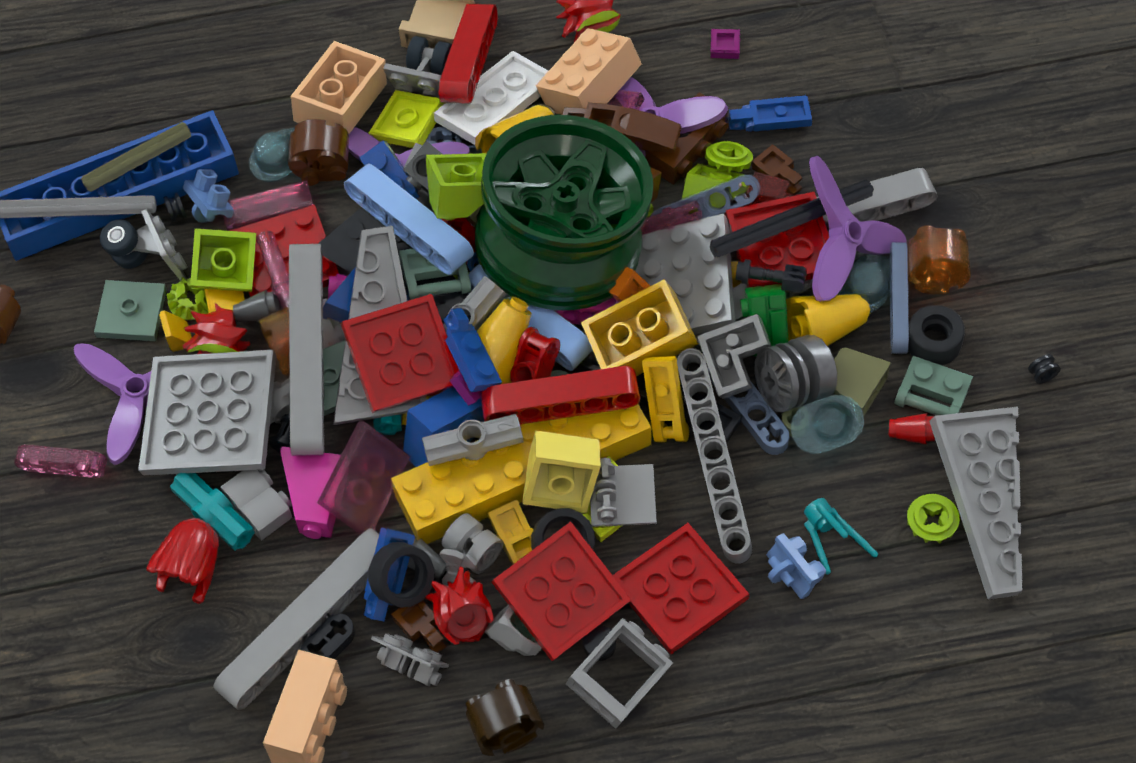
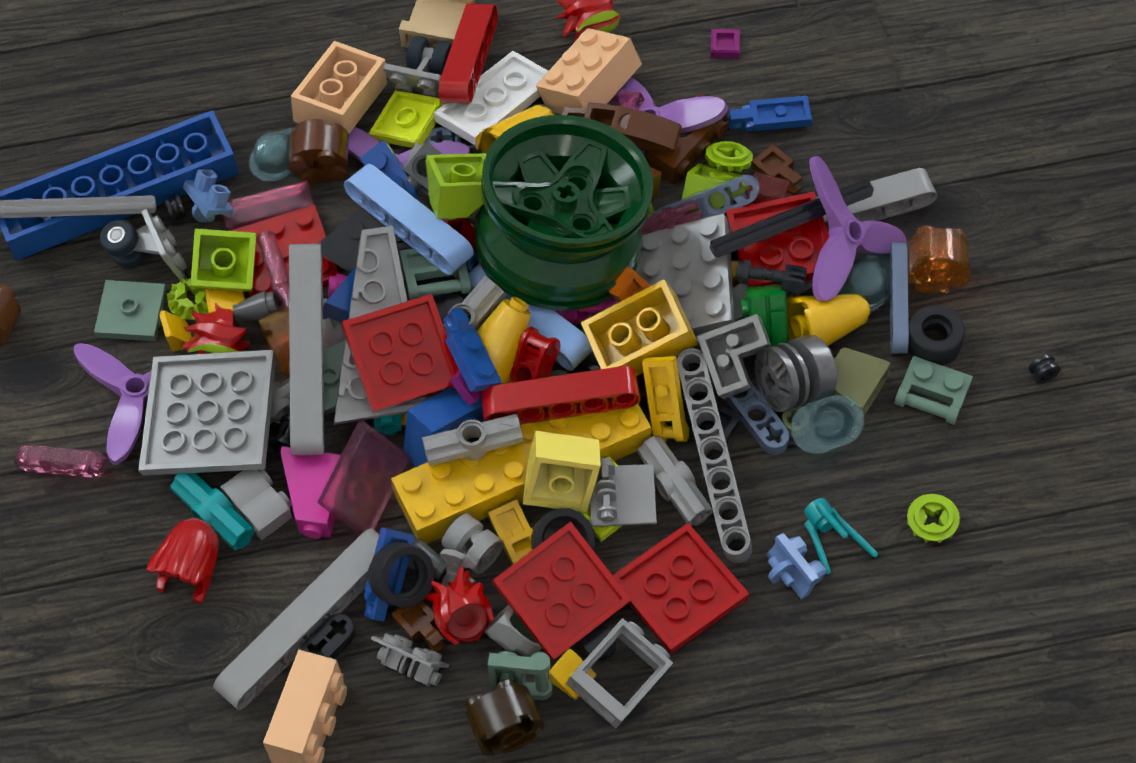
(136, 156): olive axle -> none
(511, 666): none -> sand green plate
(564, 669): none -> yellow slope
(675, 481): none -> light grey piece
(912, 428): red cone -> none
(985, 482): light grey wing -> none

